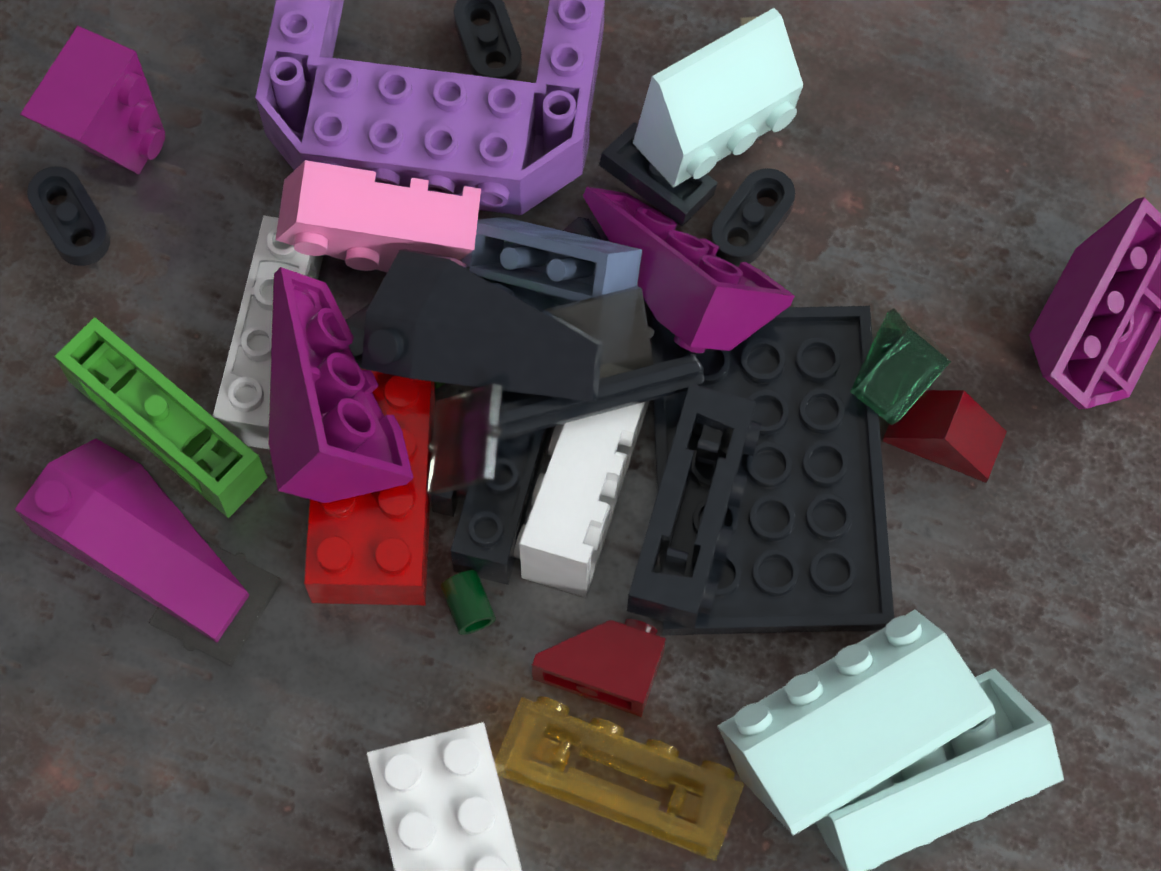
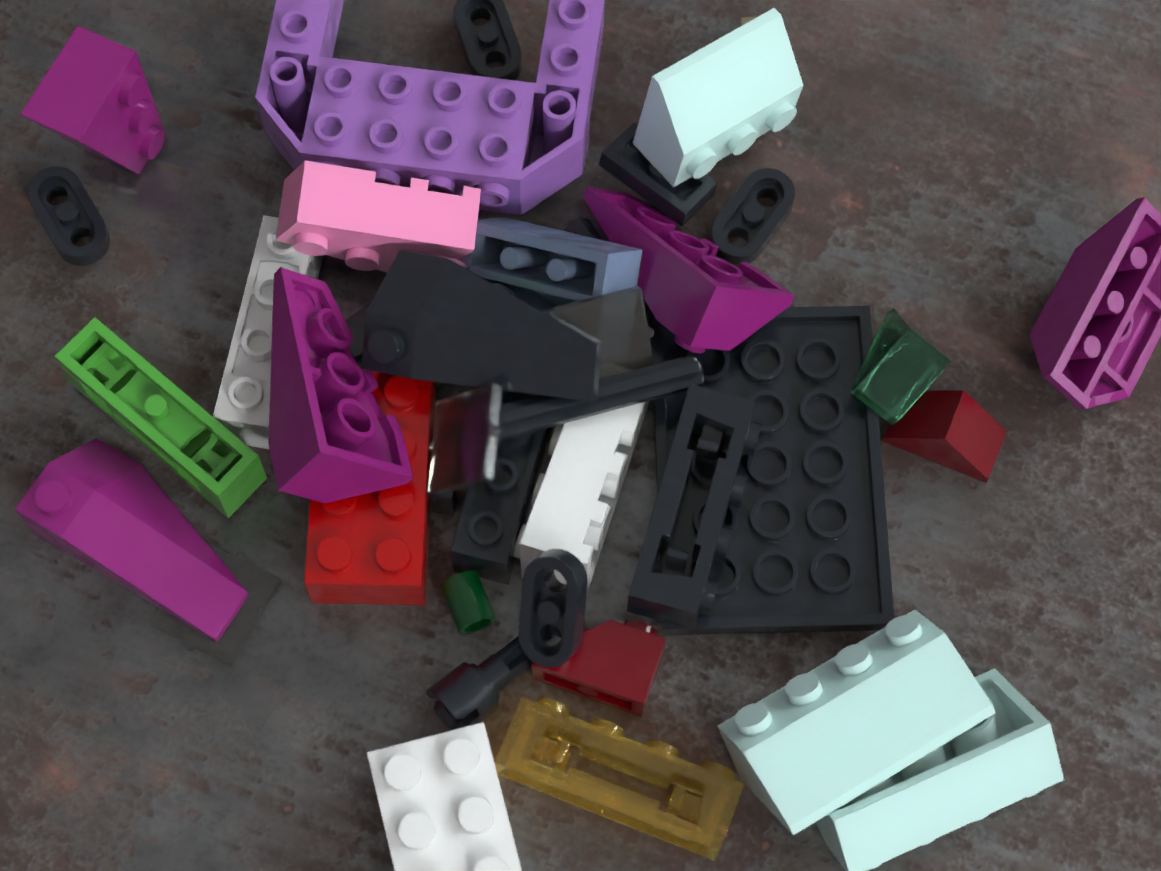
(472, 690): none -> black piece
(553, 603): none -> black plate

